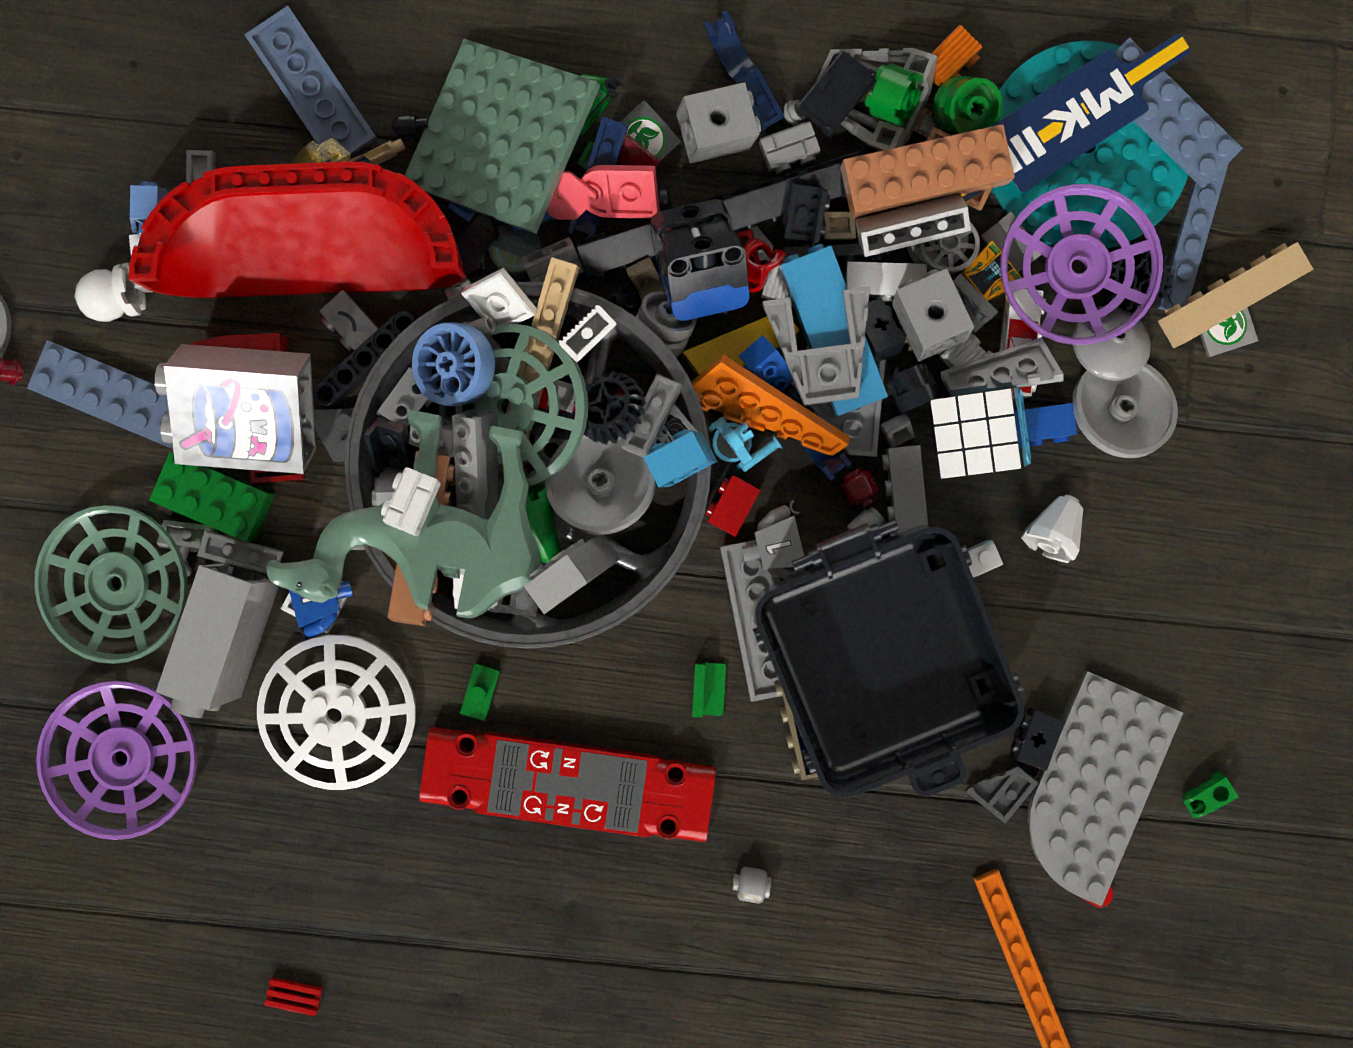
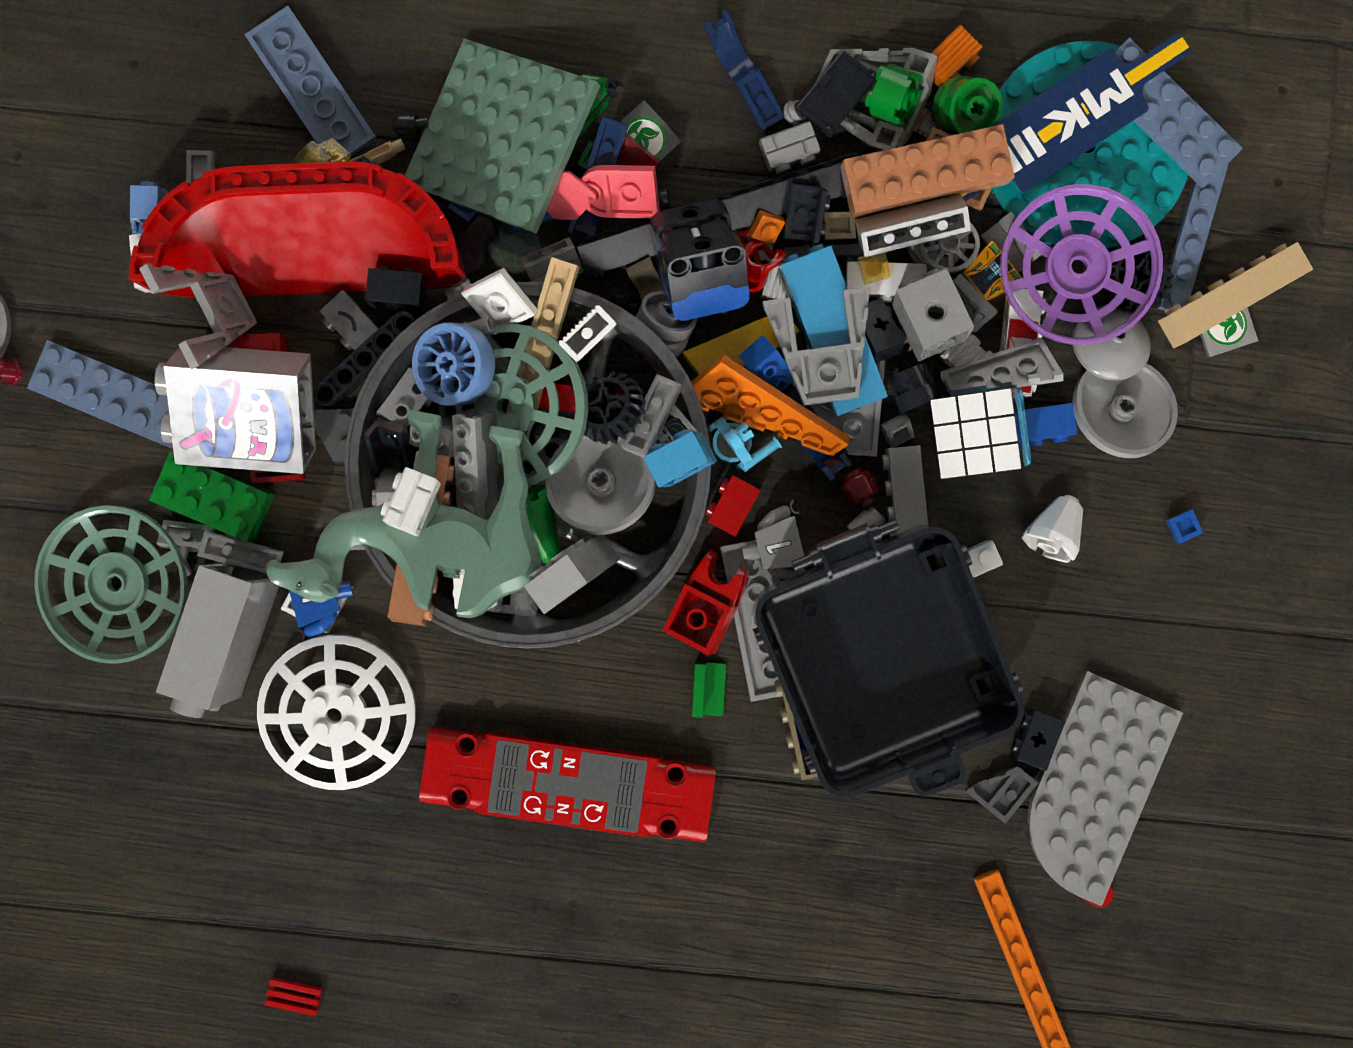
(104, 765): medium lavender dish -> none
(109, 294): white tile -> none
(220, 301): none -> light grey wing
(396, 290): none -> black slope
(480, 691): green tile -> none
(566, 396): light grey plate -> none
(708, 597): none -> red brick
(718, 122): light grey brick -> none
(752, 885): light grey head -> none
(766, 227): none -> orange plate
(874, 268): none -> clear yellow plate
(1184, 526): none -> blue plate
(1209, 796): green leg -> none

